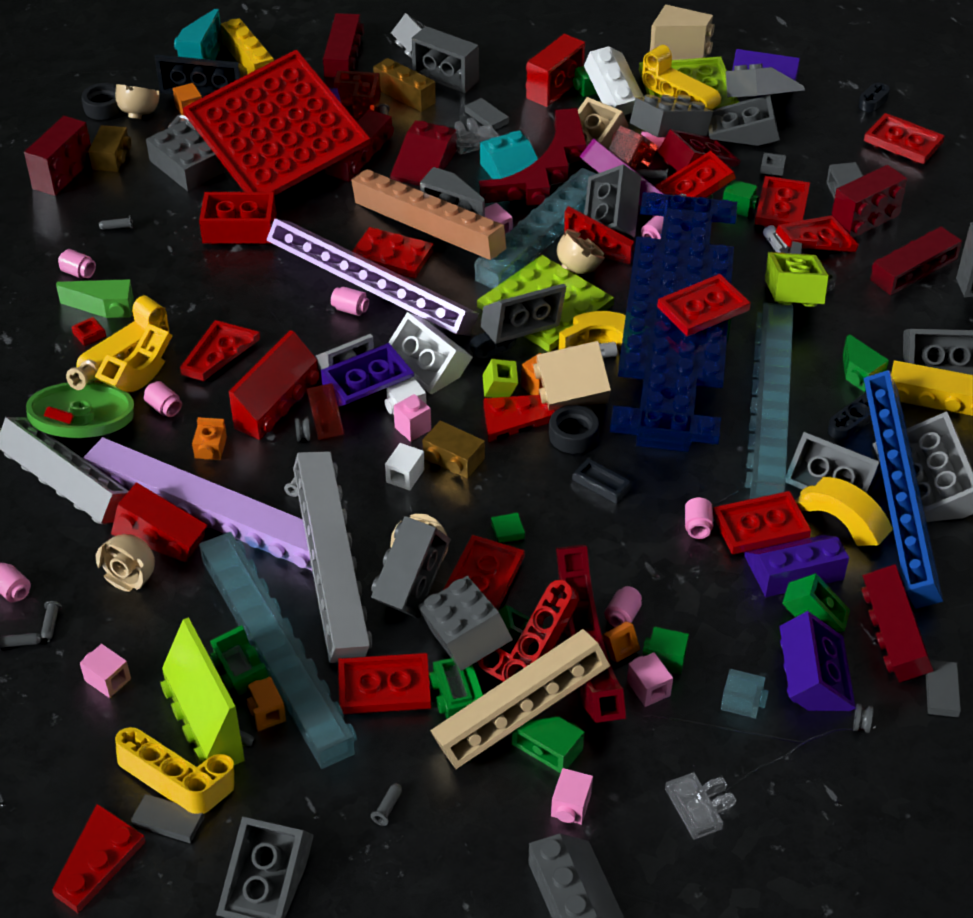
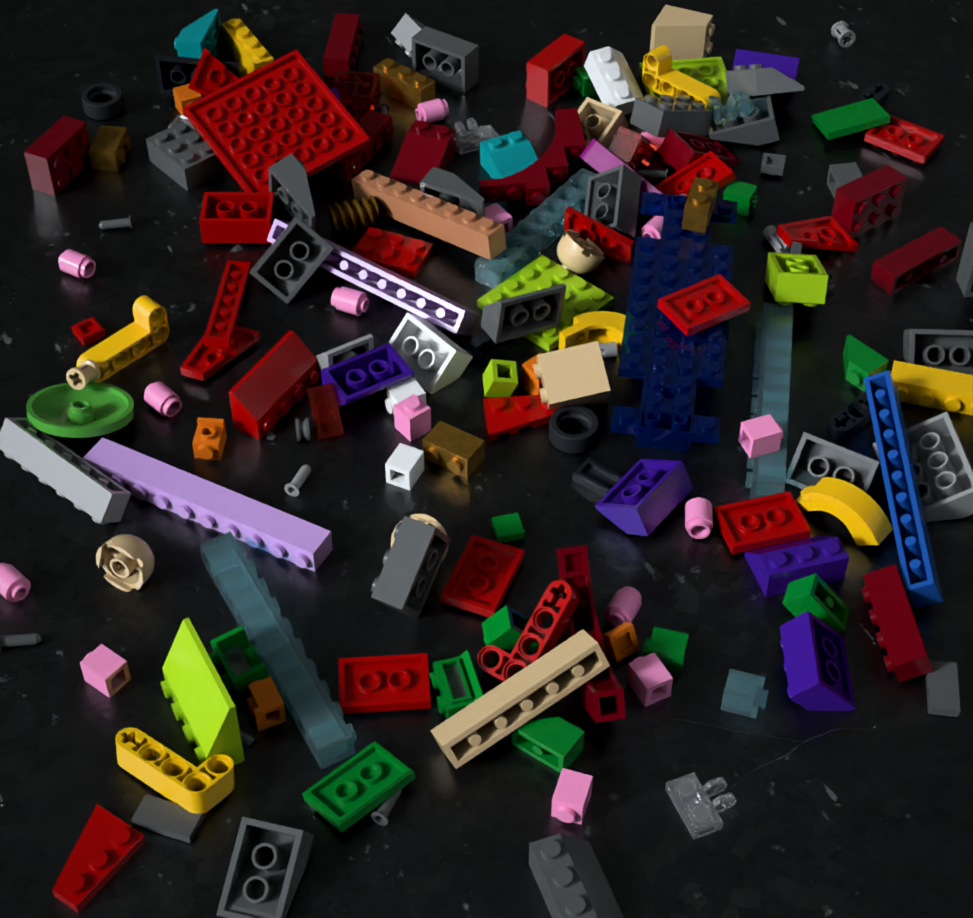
(52, 609): dark grey piece -> none
(59, 415): red tile -> none
(98, 297): bright green slope -> none
(136, 100): tan cylinder -> none
(140, 365): yellow arch -> none
(158, 523): red wedge -> none
(210, 75): none -> red wing
(227, 304): none -> red plate
(291, 259): none -> dark grey slope
(292, 189): none -> dark grey slope
(331, 556): light grey brick -> none
(353, 213): none -> pearl gold piece
(358, 786): none -> green tile
(432, 110): none -> bright pink brick
(465, 622): dark grey brick -> none
(486, 114): dark grey tile -> none
(645, 495): none -> dark purple slope
(700, 205): none -> pearl gold brick
(737, 104): none -> clear light blue leg
(760, 436): none -> bright pink brick
(781, 201): red plate -> none
(842, 36): none -> light grey bush
(850, 119): none -> green tile
(863, 718): dark grey bush -> none

